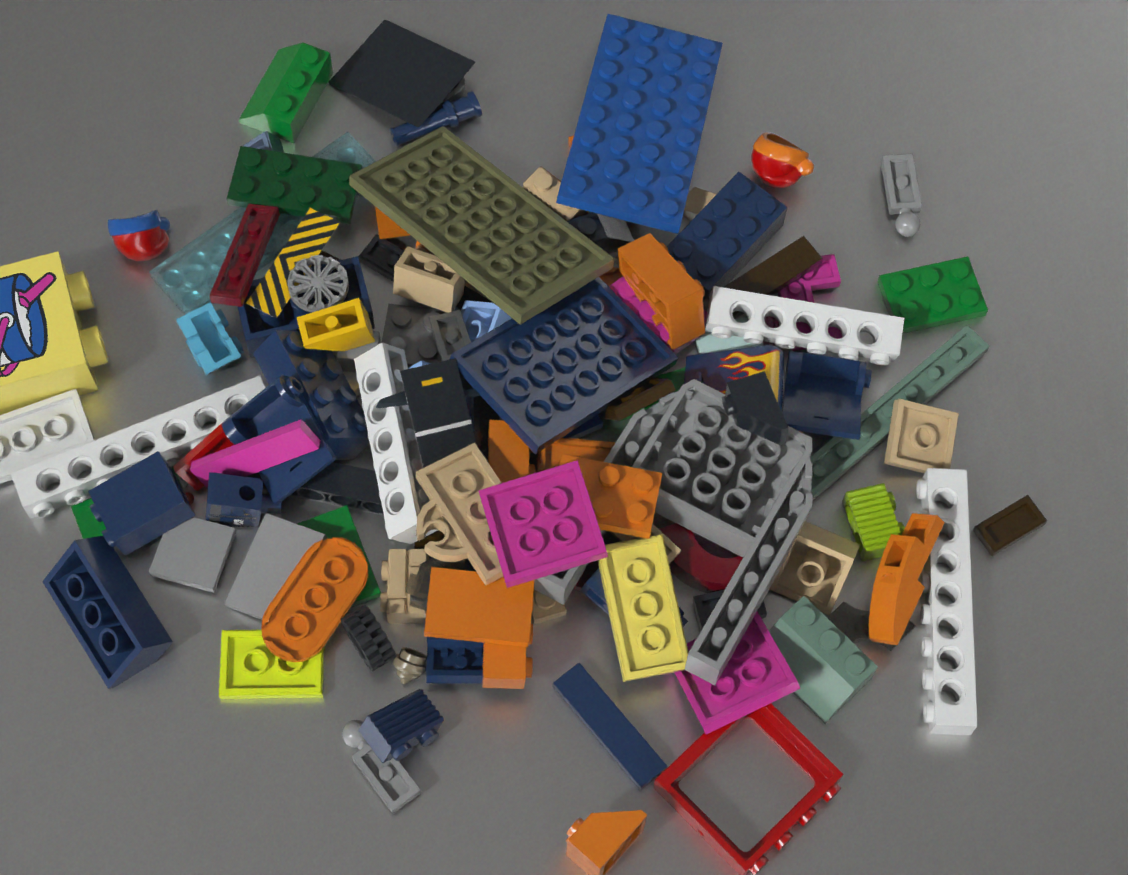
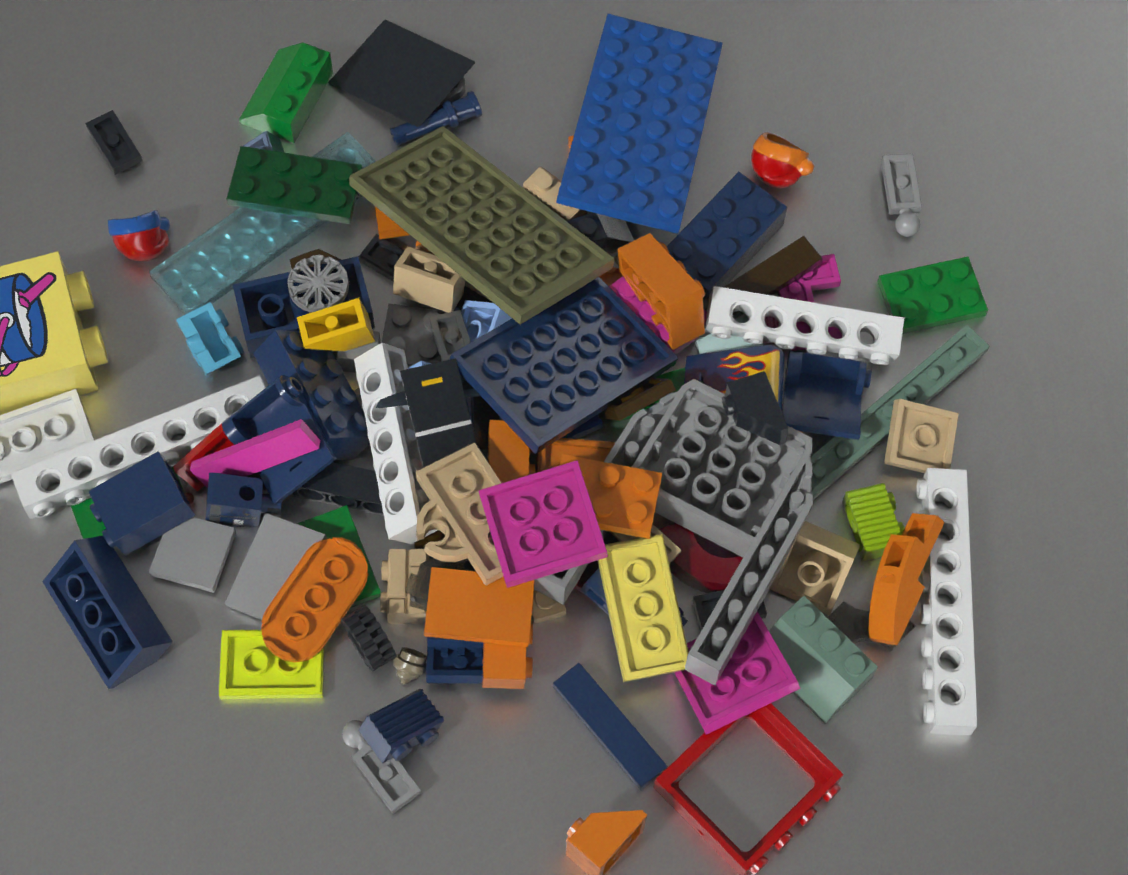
(114, 142): none -> black plate
(244, 255): dark red tile -> none
(305, 242): sticker -> none
(696, 201): tan slope -> none
(1009, 525): dark brown tile -> none

